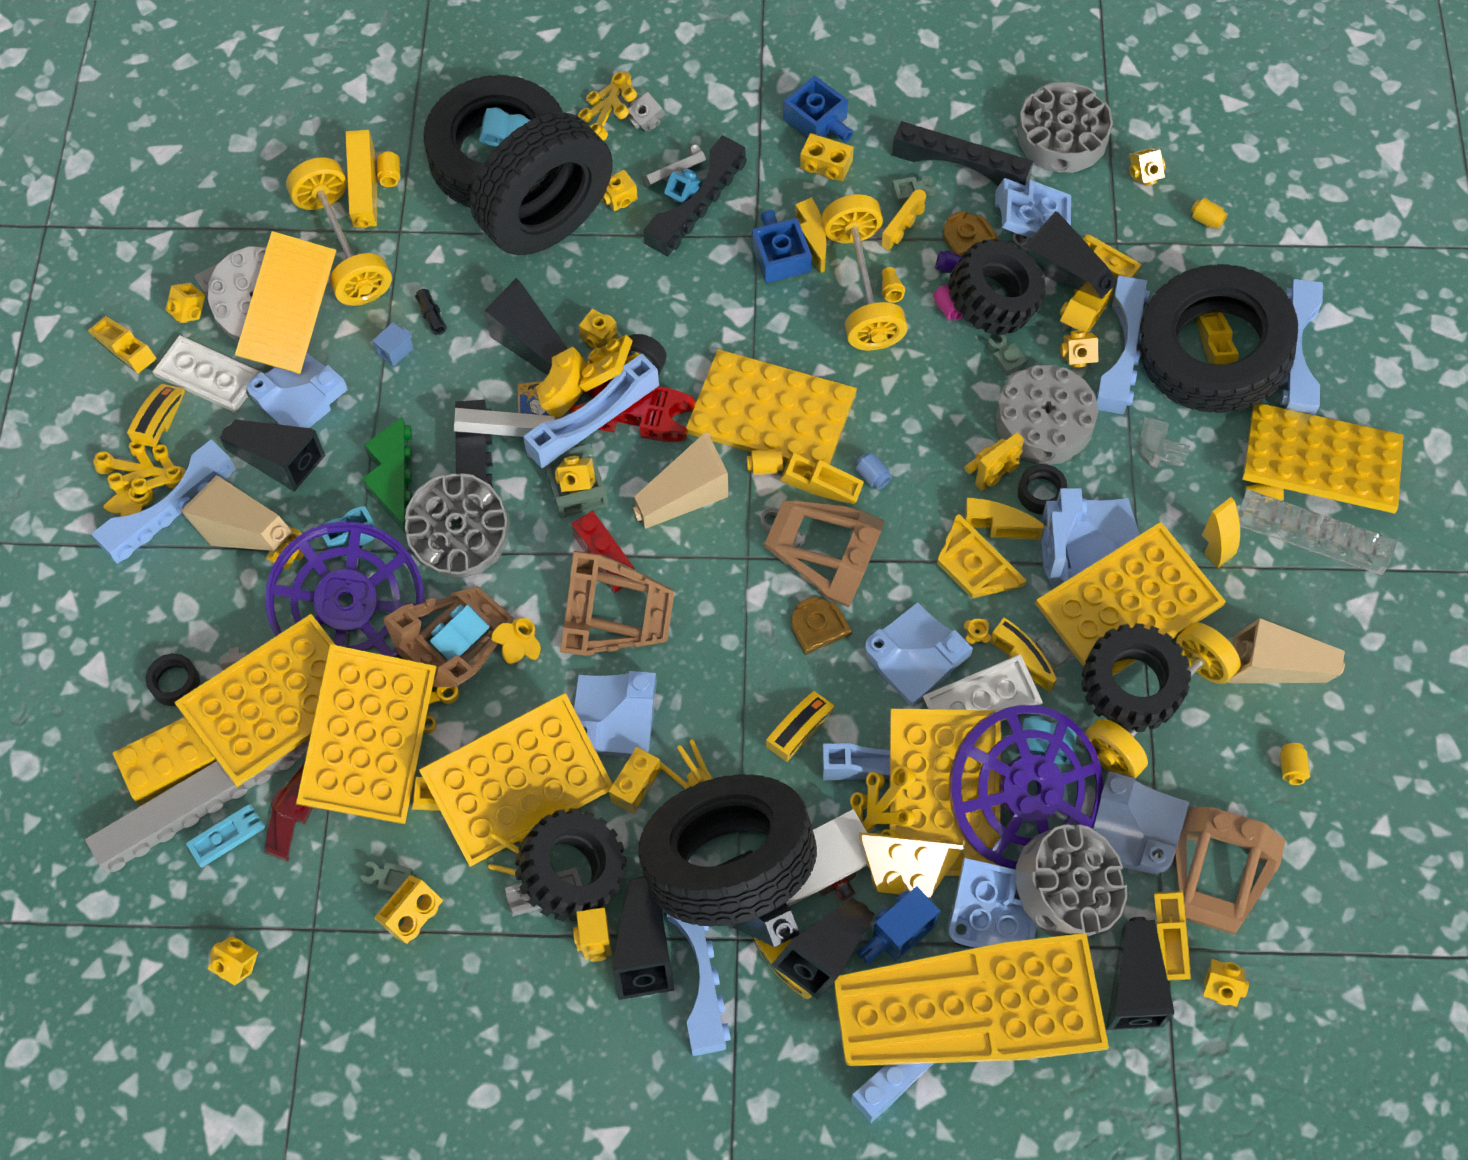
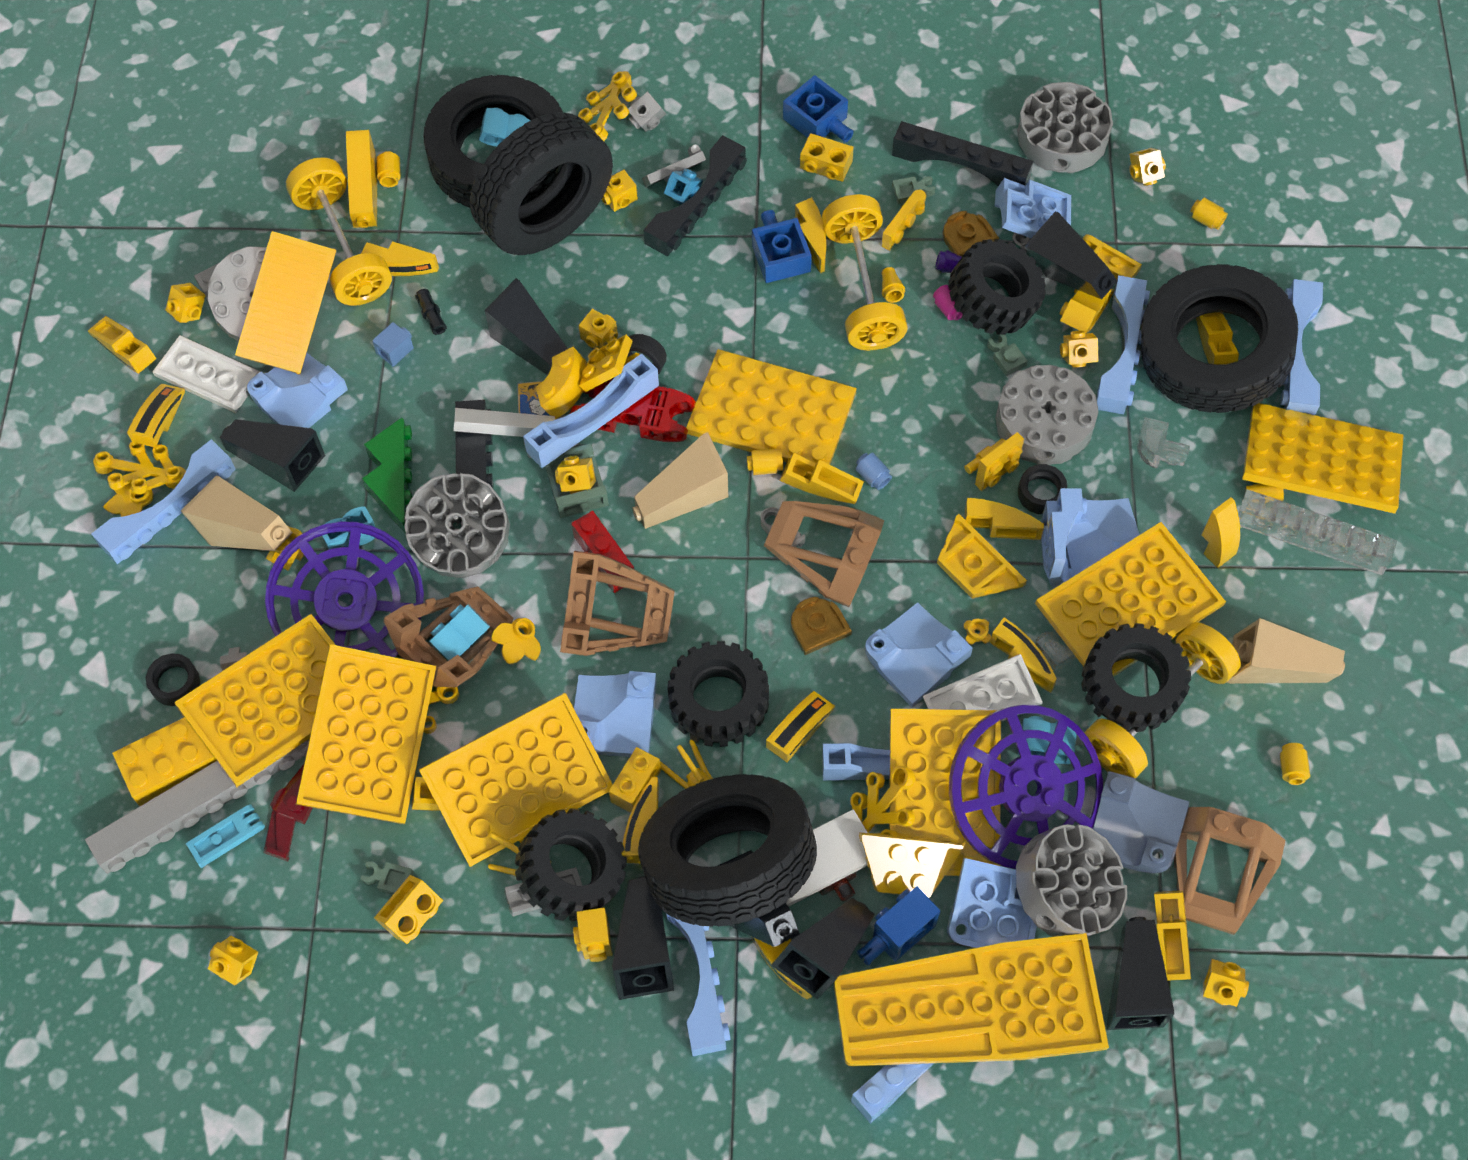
(404, 259): none -> yellow slope
(642, 811): none -> yellow slope
(712, 662): none -> black tyre

